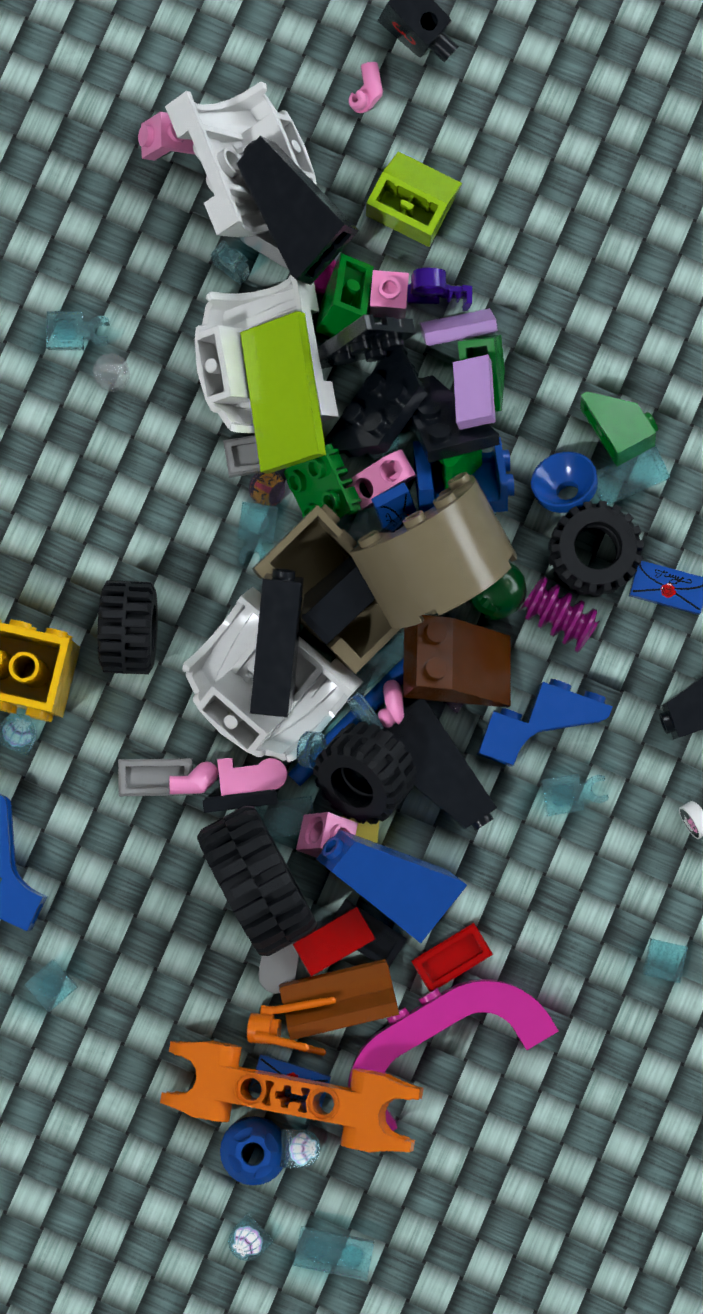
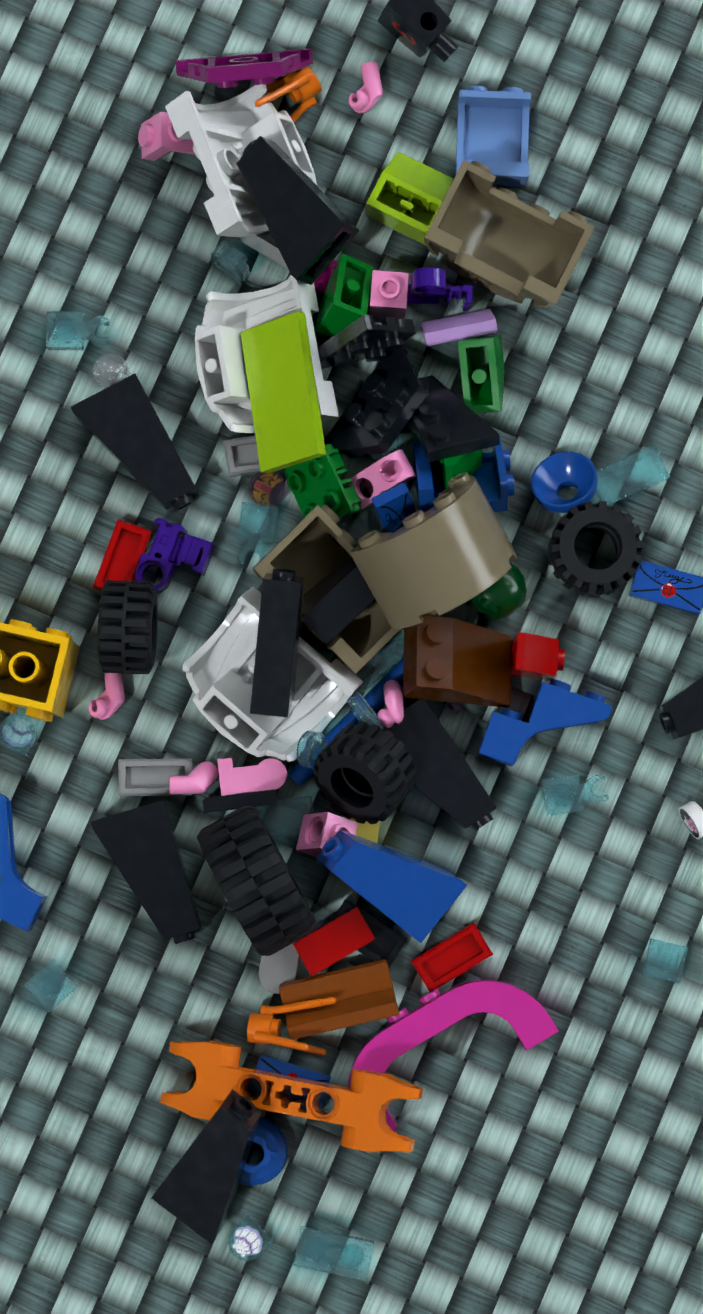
(110, 699): none -> bright pink arm
(123, 554): none -> red tile
(134, 435): none -> black slope
(151, 863): none -> black slope
(175, 549): none -> dark purple piece
(210, 1170): none -> black slope
(257, 66): none -> magenta wing
(299, 86): none -> orange plant
(299, 1148): tile -> none
(474, 392): lavender tile -> none
(495, 132): none -> medium blue panel
(505, 242): none -> dark tan cylinder
(536, 656): none -> red slope
(560, 614): magenta piece -> none
(619, 425): slope -> none

